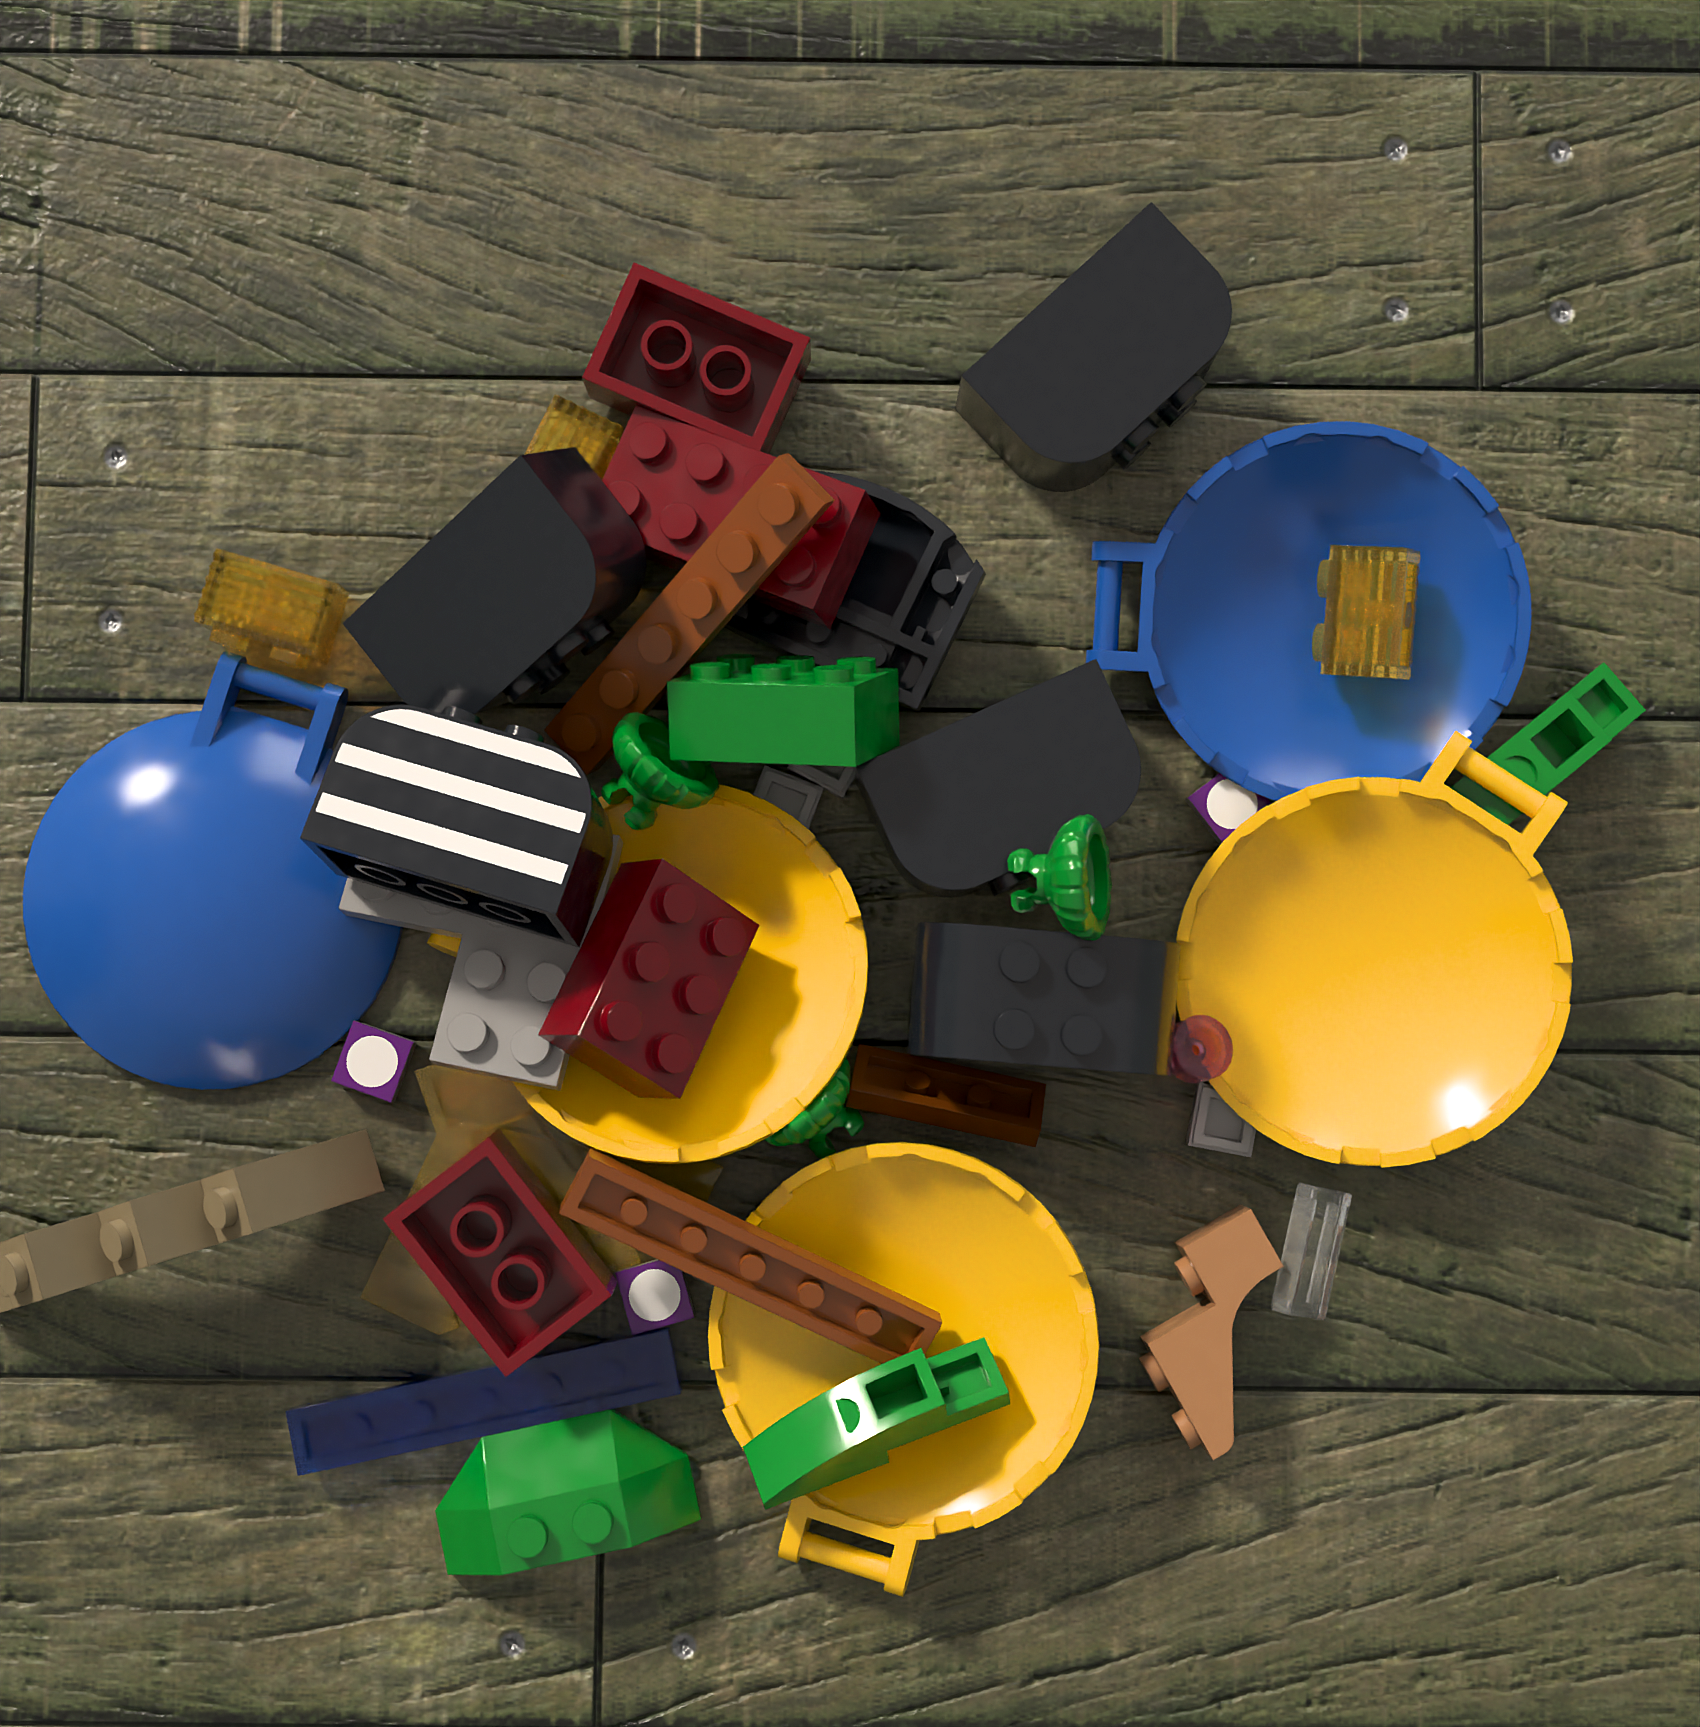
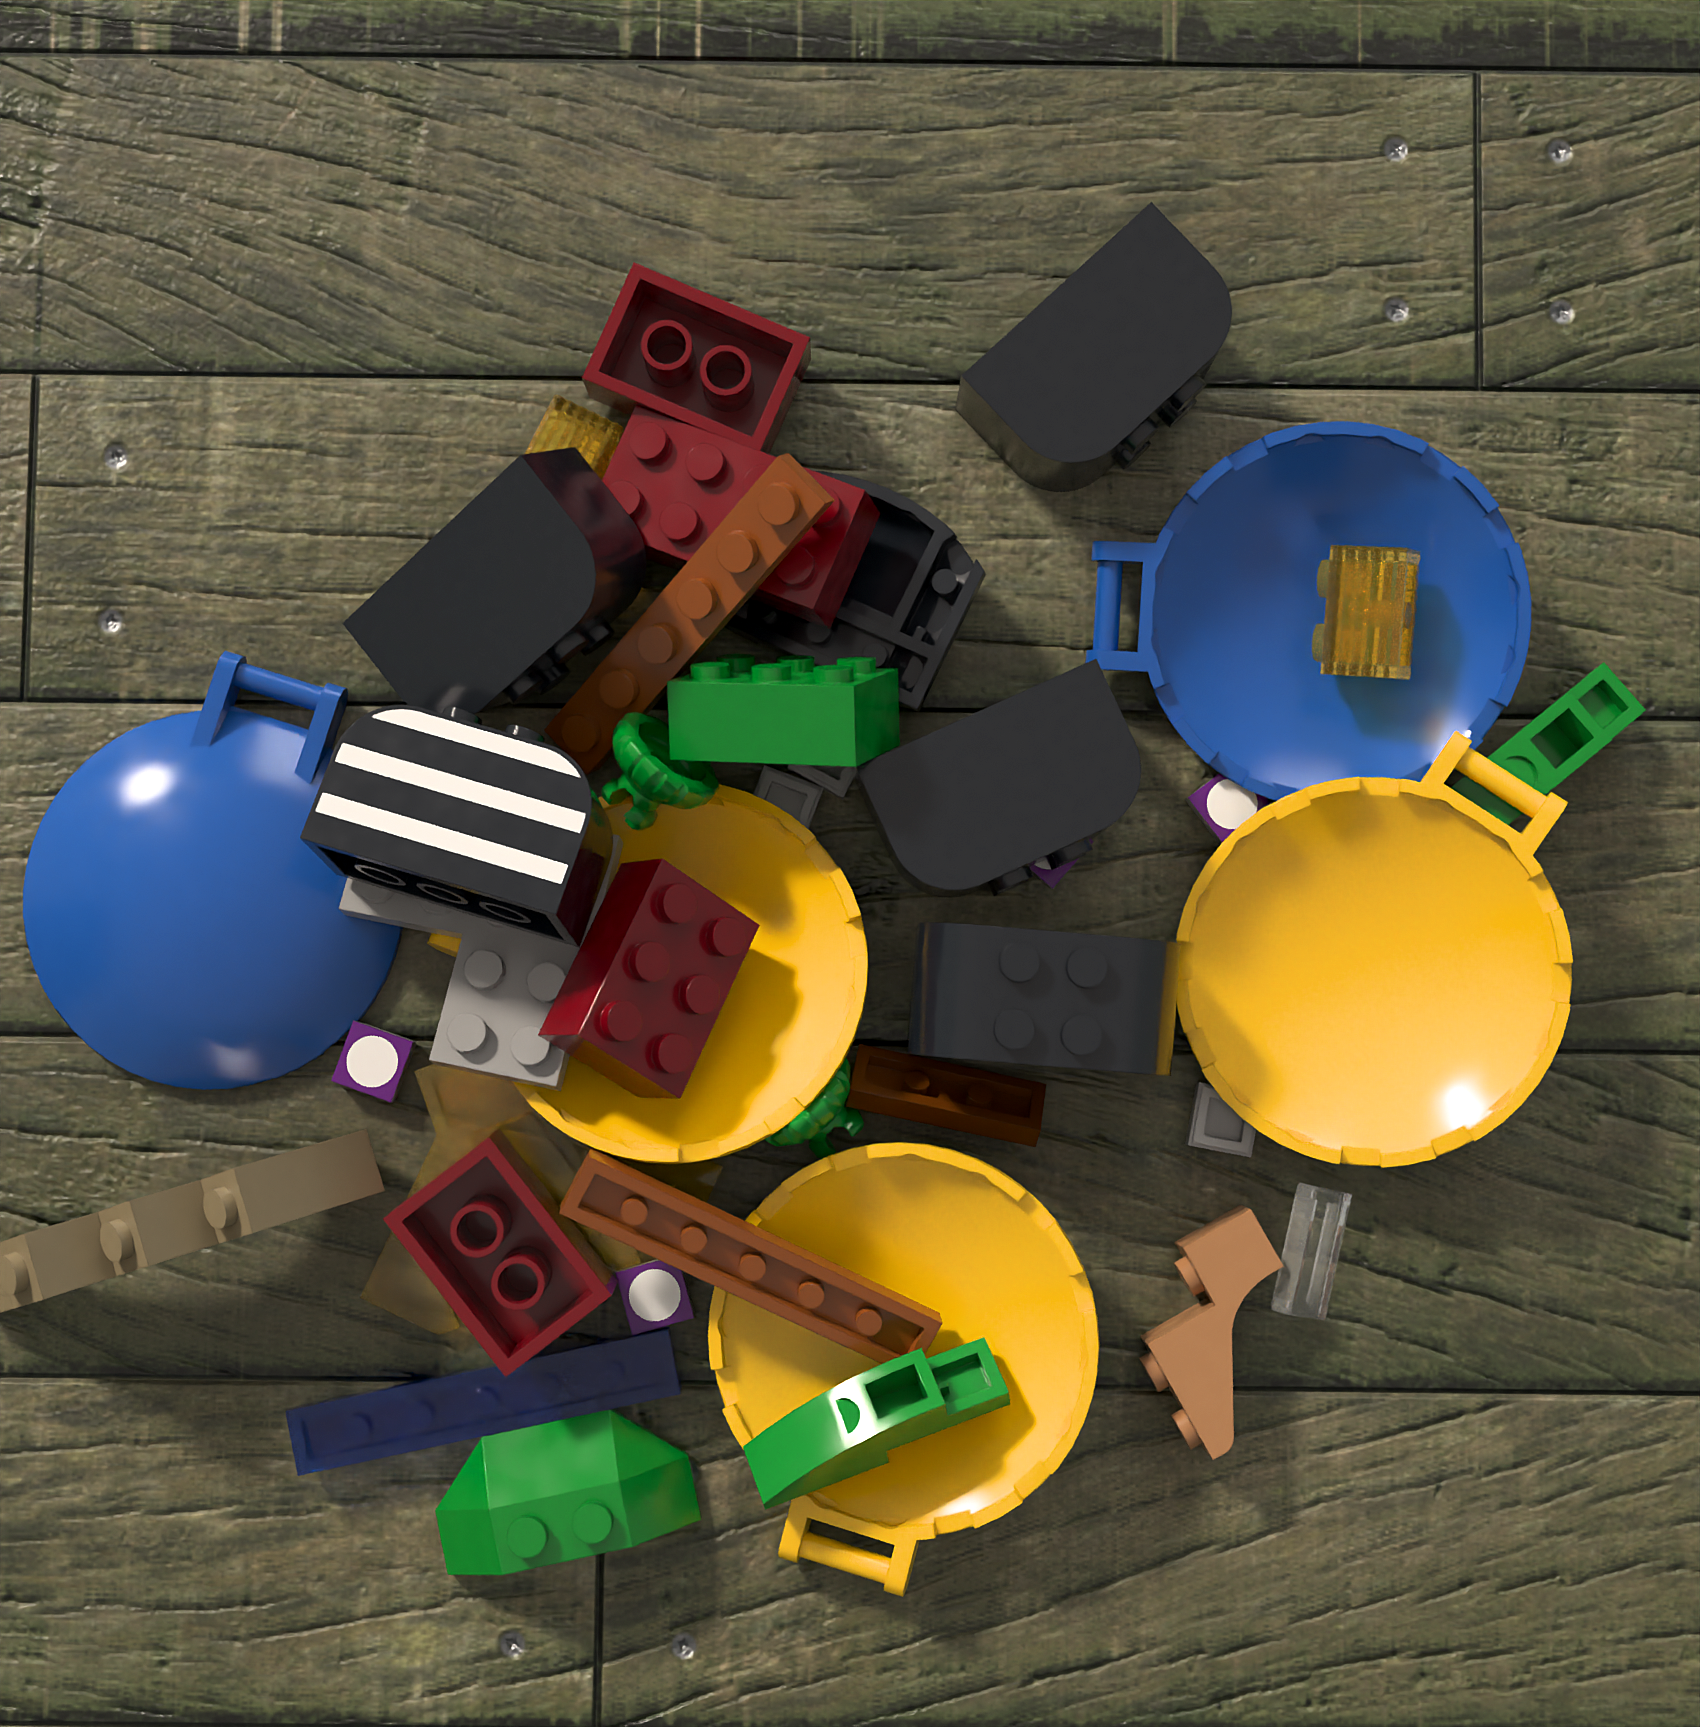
(271, 608): clear yellow brick -> none
(1069, 878): green hair -> none
(1200, 1049): clear pink tile -> none

